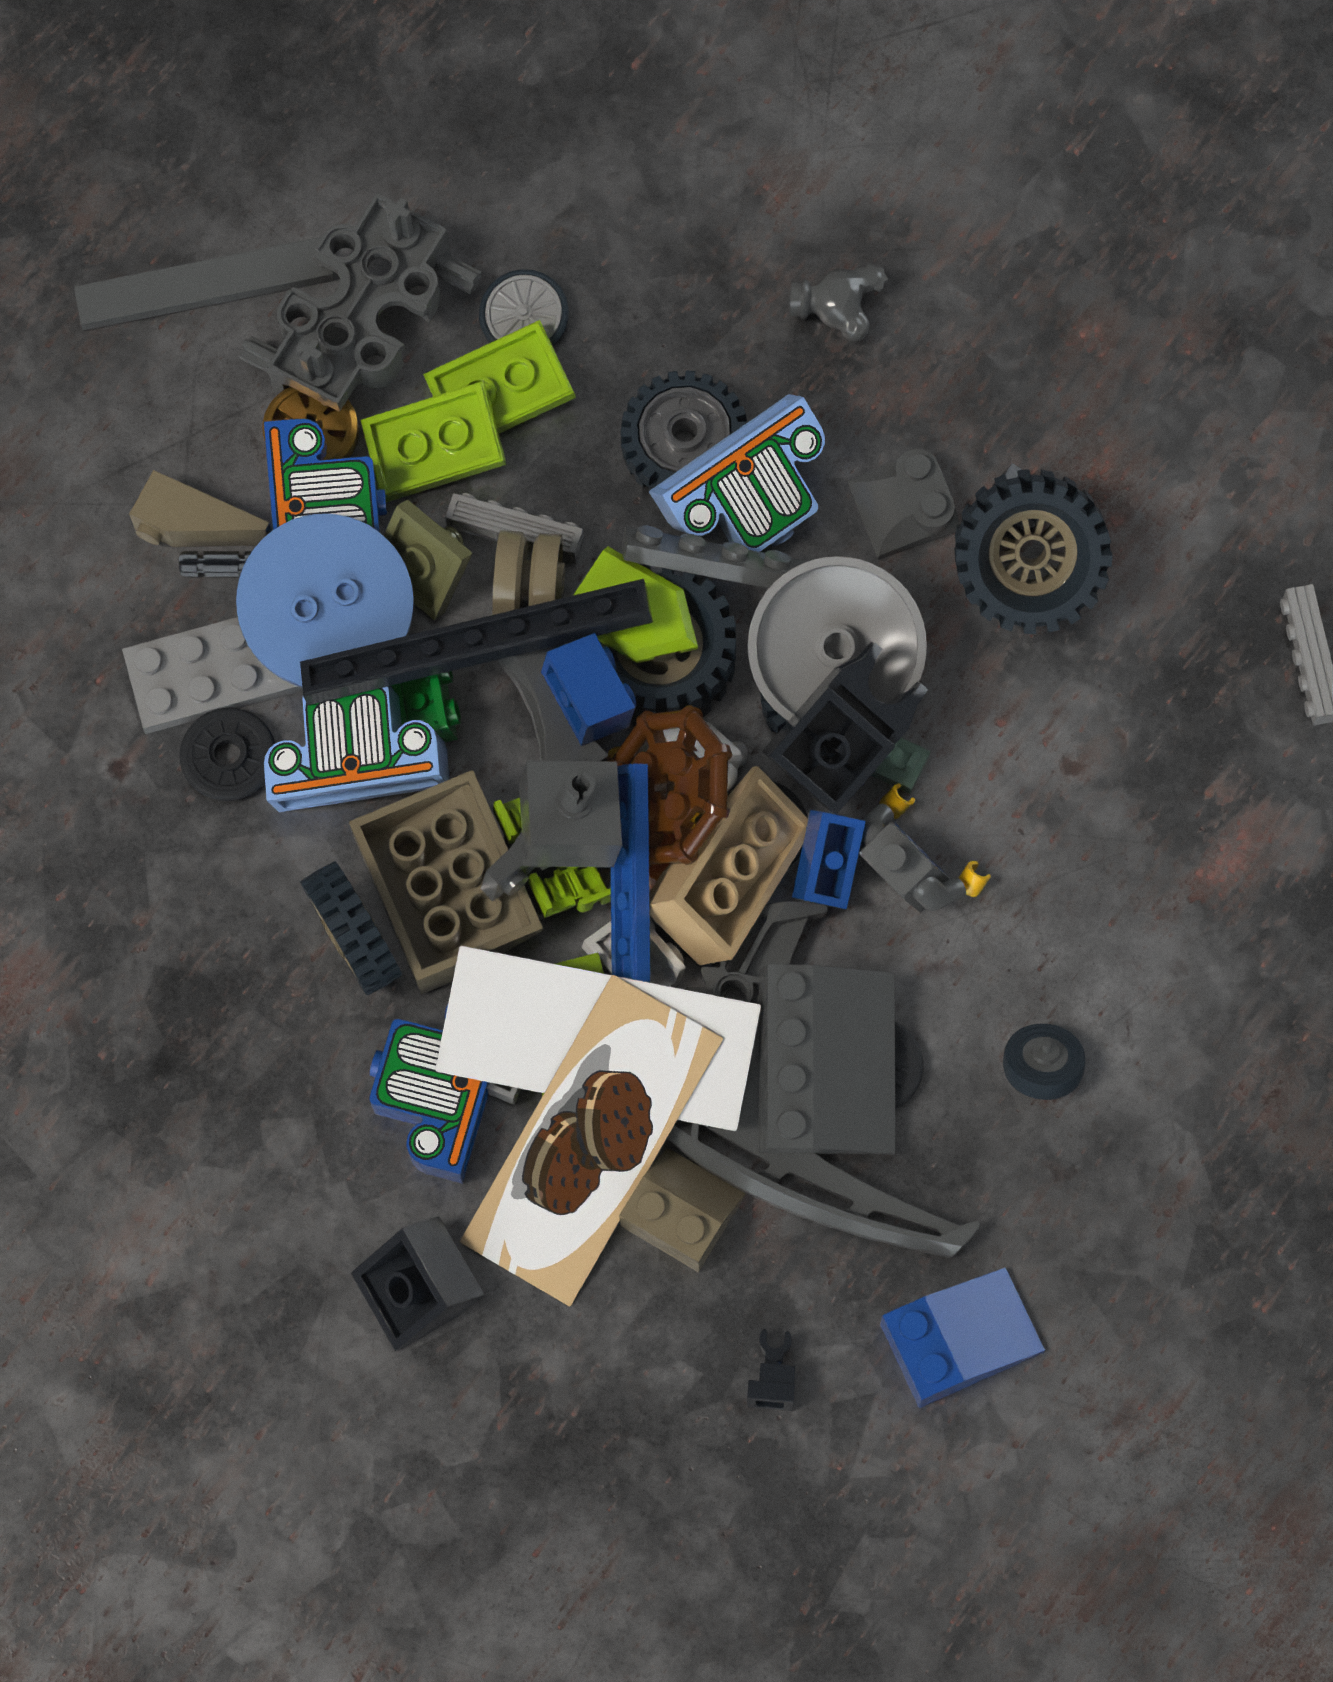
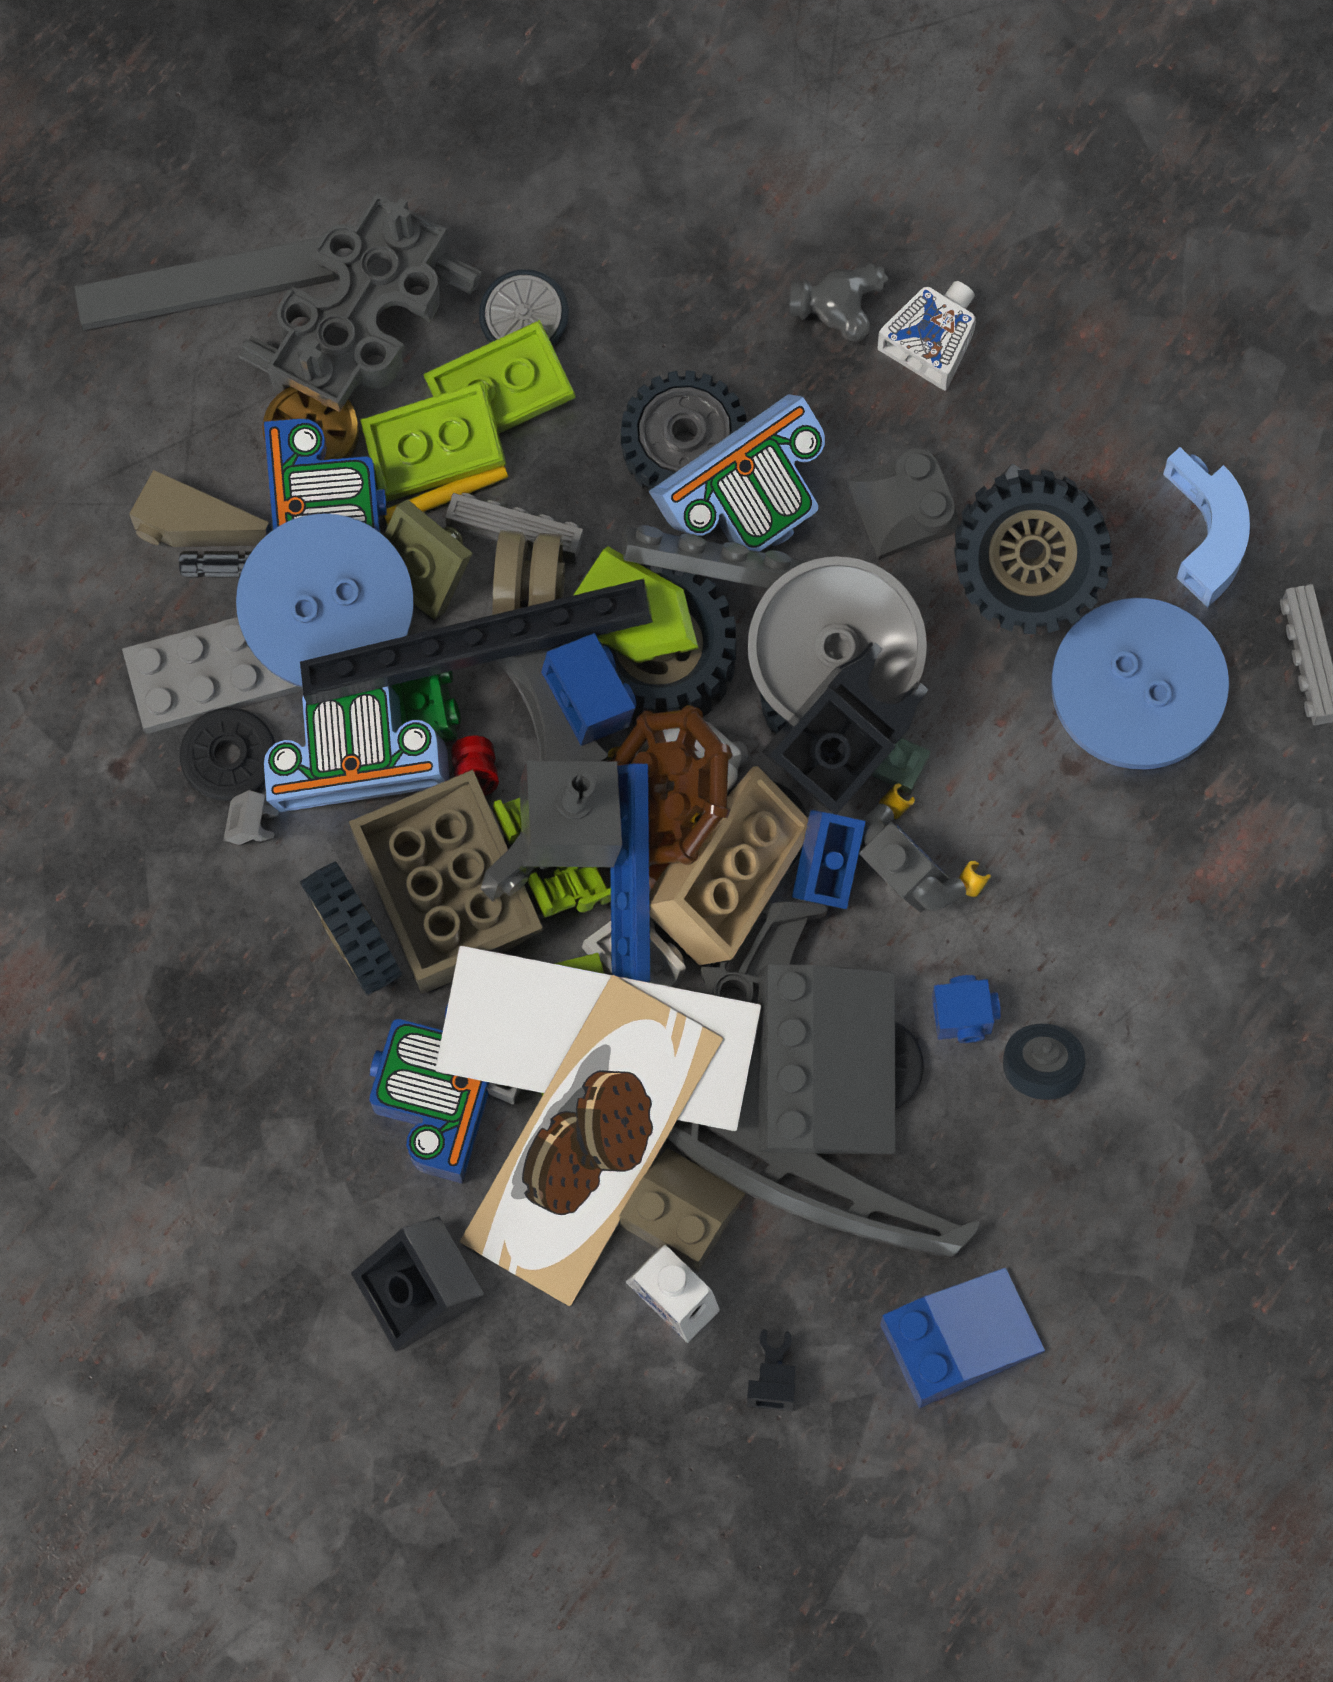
(245, 818): none -> light grey tile
(444, 493): none -> yellow bar
(478, 755): none -> red wheel
(674, 1293): none -> white torso
(931, 333): none -> white torso
(965, 1009): none -> blue brick
(1139, 683): none -> medium blue plate
(1226, 513): none -> light blue arch

